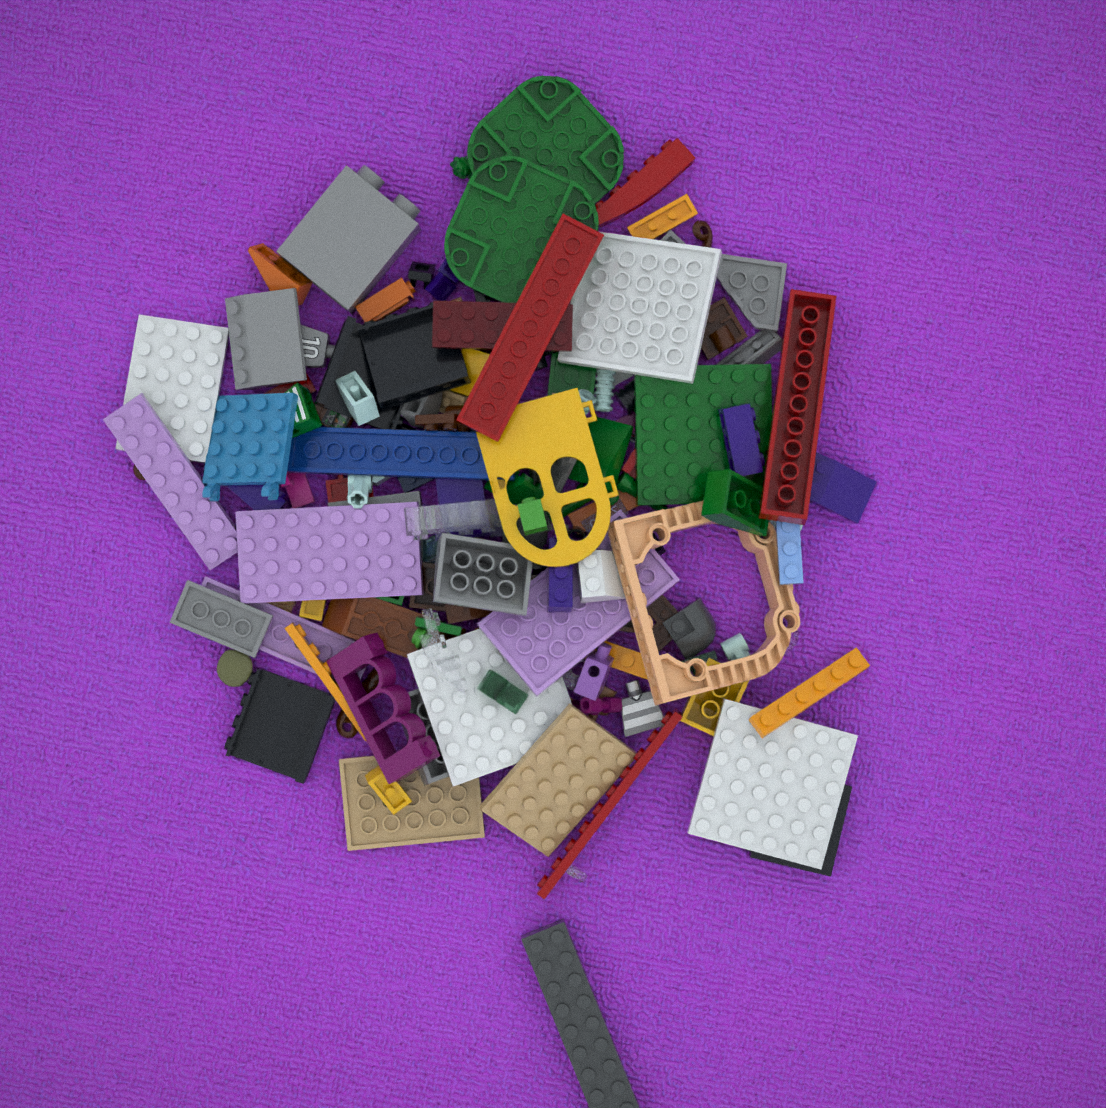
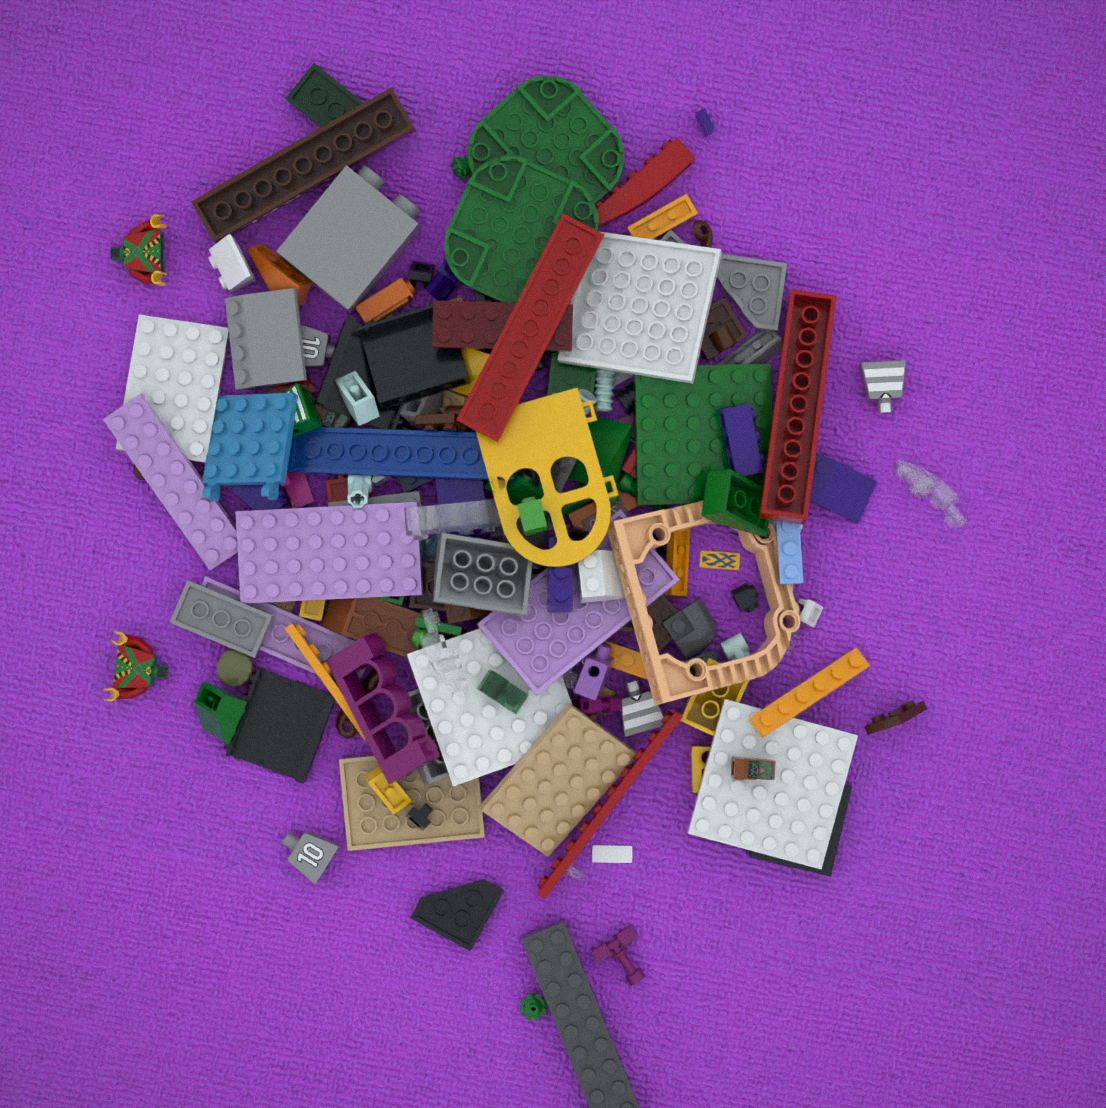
(134, 668): none -> torso
(143, 251): none -> torso
(219, 711): none -> green slope
(231, 263): none -> white slope
(303, 165): none -> reddish brown brick
(310, 853): none -> light grey torso
(321, 97): none -> dark green plate
(419, 817): none -> black tile
(459, 911): none -> black plate
(533, 1006): none -> green plant
(611, 854): none -> white sticker
(616, 949): none -> magenta bar
(678, 560): none -> light orange plate
(697, 765): none -> yellow plate
(704, 122): none -> dark purple tile
(719, 560): none -> yellow sticker
(745, 597): none -> black plate
(752, 768): none -> leg
(810, 612): none -> white tile
(883, 382): none -> torso
(895, 717): none -> reddish brown plate
(926, 483): none -> clear slope

